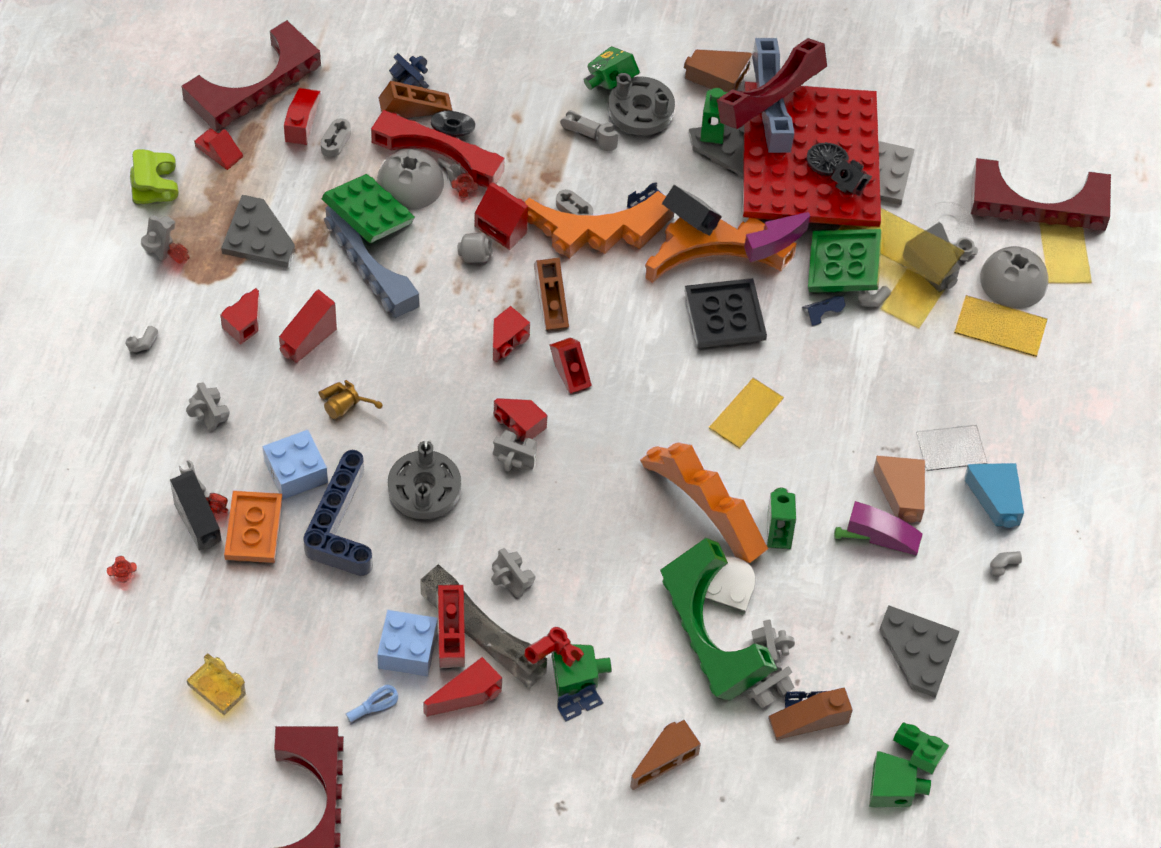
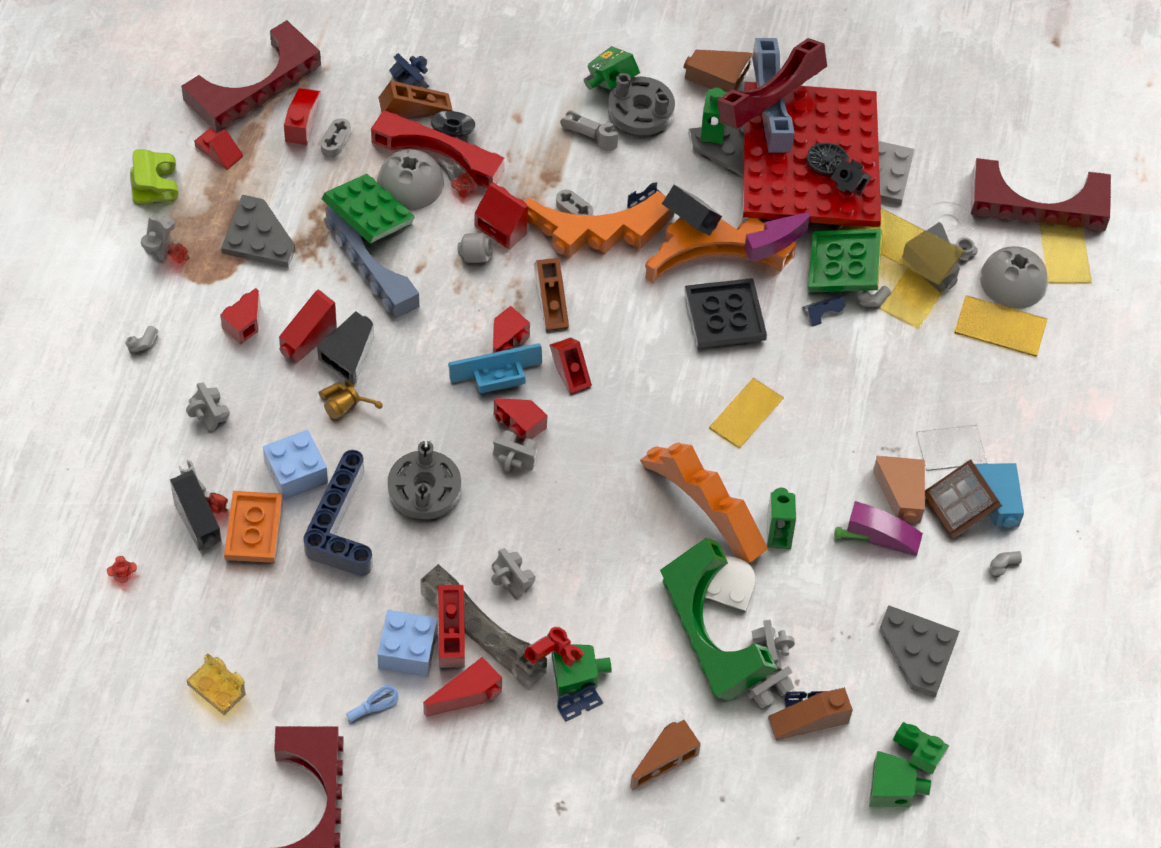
(348, 347): none -> black slope
(496, 369): none -> dark azure bracket
(962, 499): none -> clear piece

